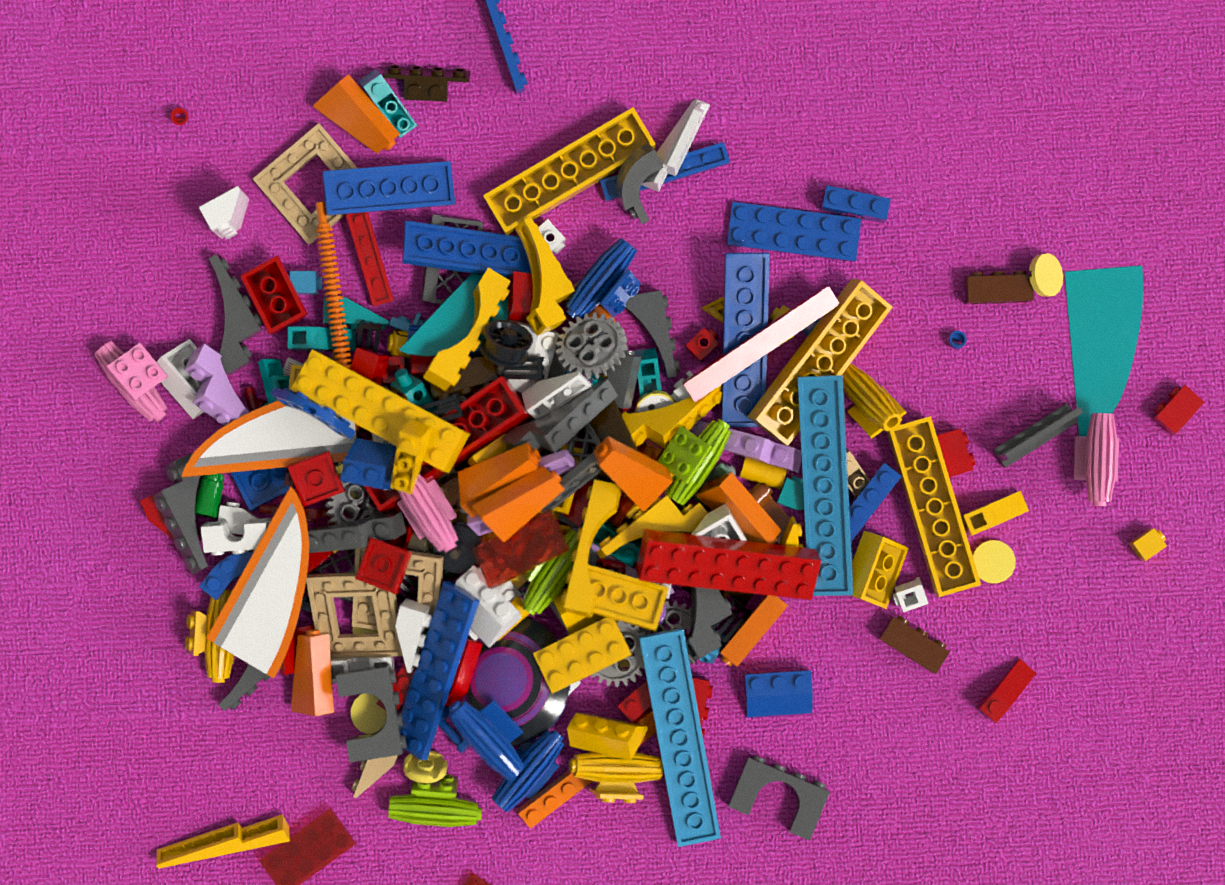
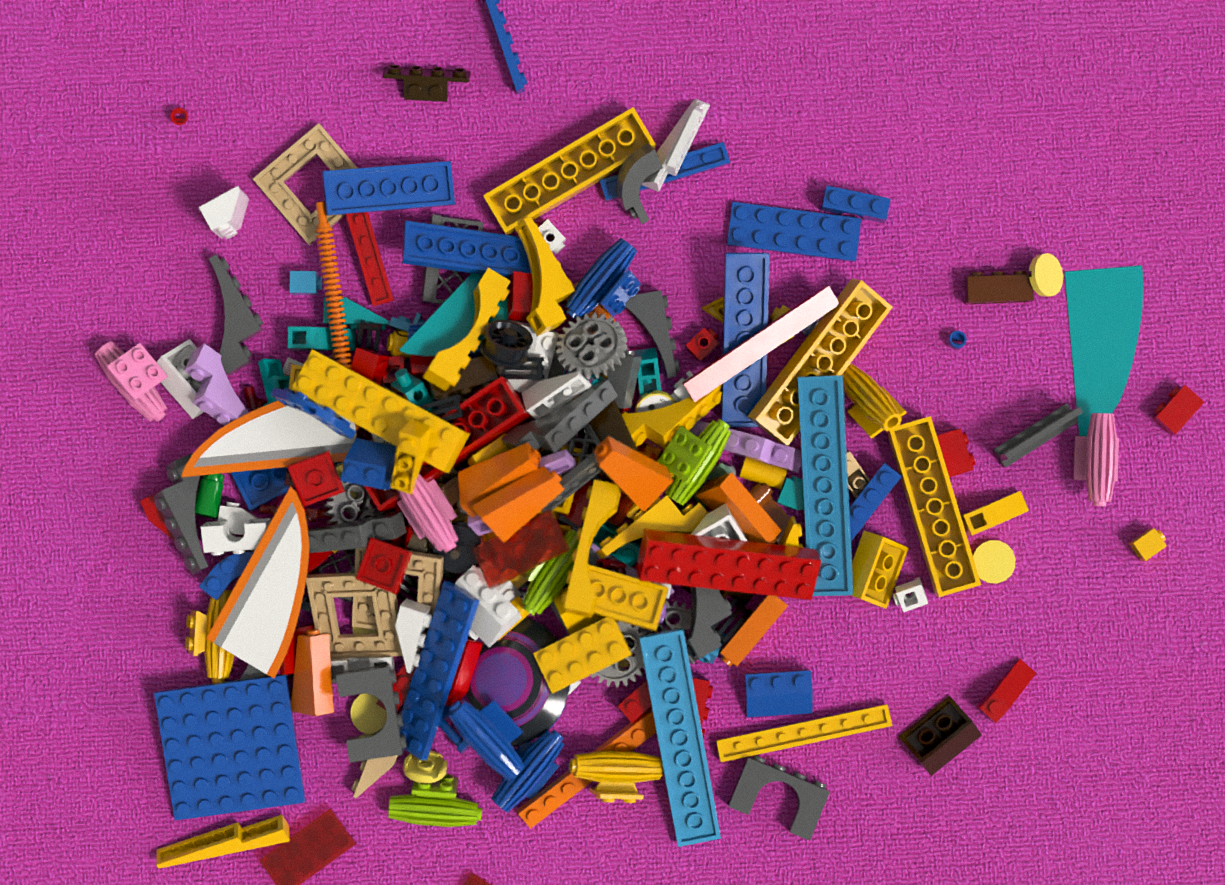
(230, 747): none -> blue plate
(274, 295): red slope -> none
(358, 115): orange slope -> none
(387, 102): teal slope -> none
(605, 735): yellow slope -> none
(804, 733): none -> yellow plate
(914, 644): reddish brown brick -> none
(940, 735): none -> dark brown slope

